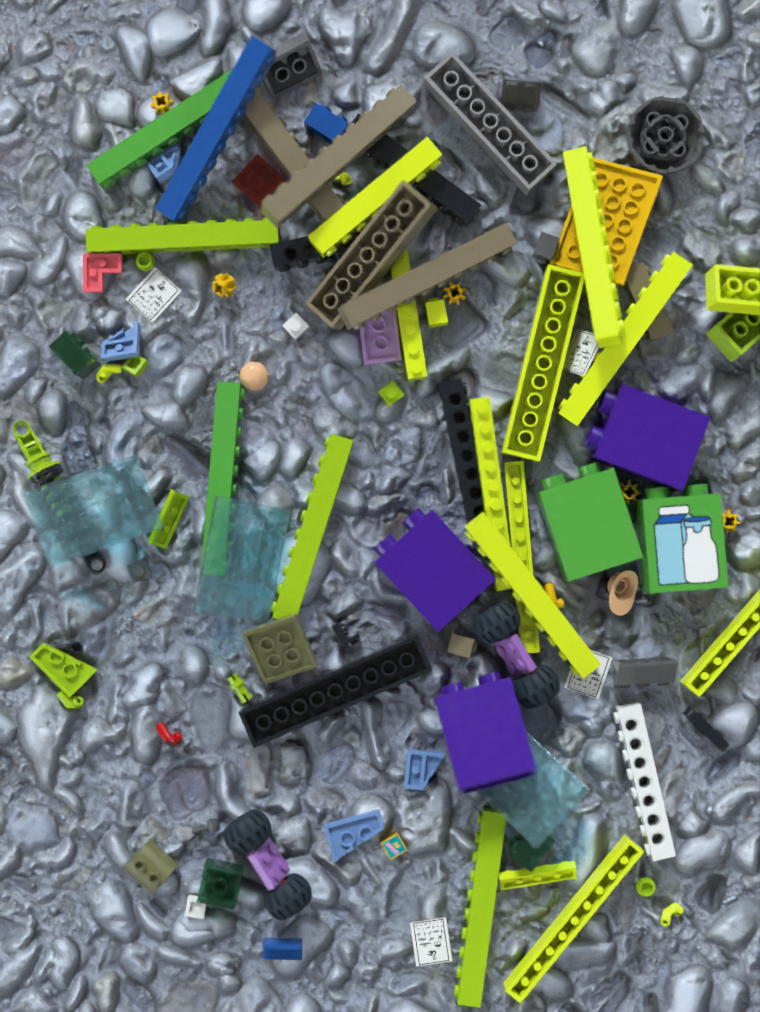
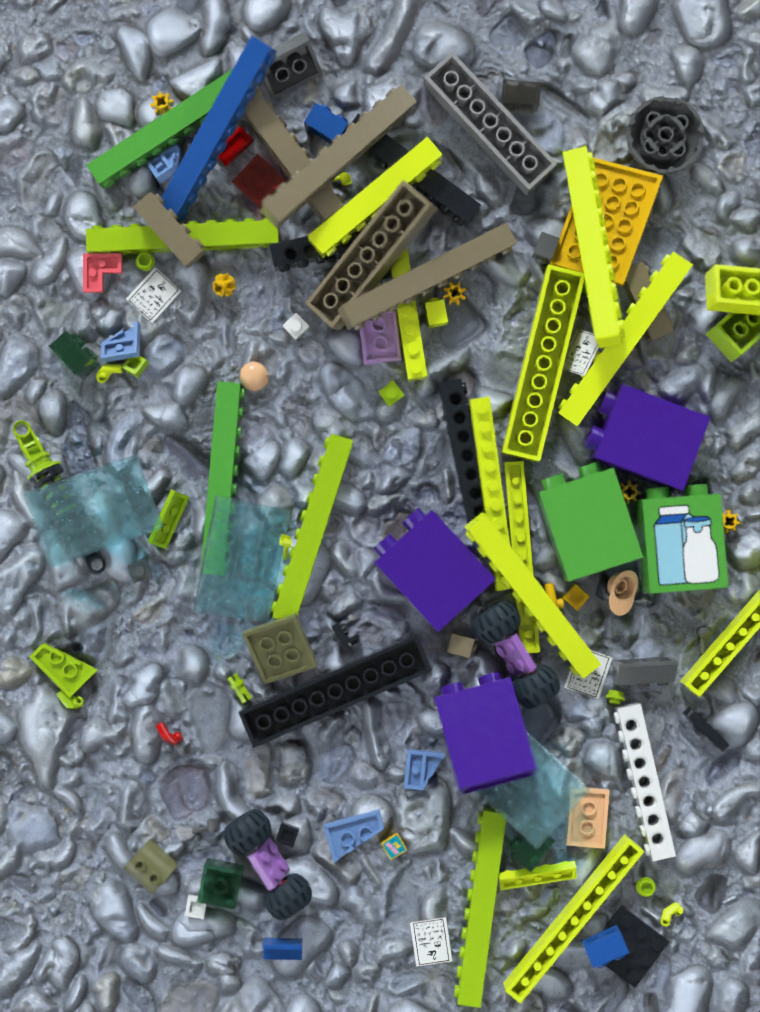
(169, 230): none -> dark tan brick
(235, 146): none -> red tile
(285, 541): none -> neon yellow hand
(287, 834): none -> black plate
(575, 597): none -> yellow tile
(589, 820): none -> light nougat plate
(605, 947): none -> blue brick
(615, 697): none -> lime plate
(642, 943): none -> black plate

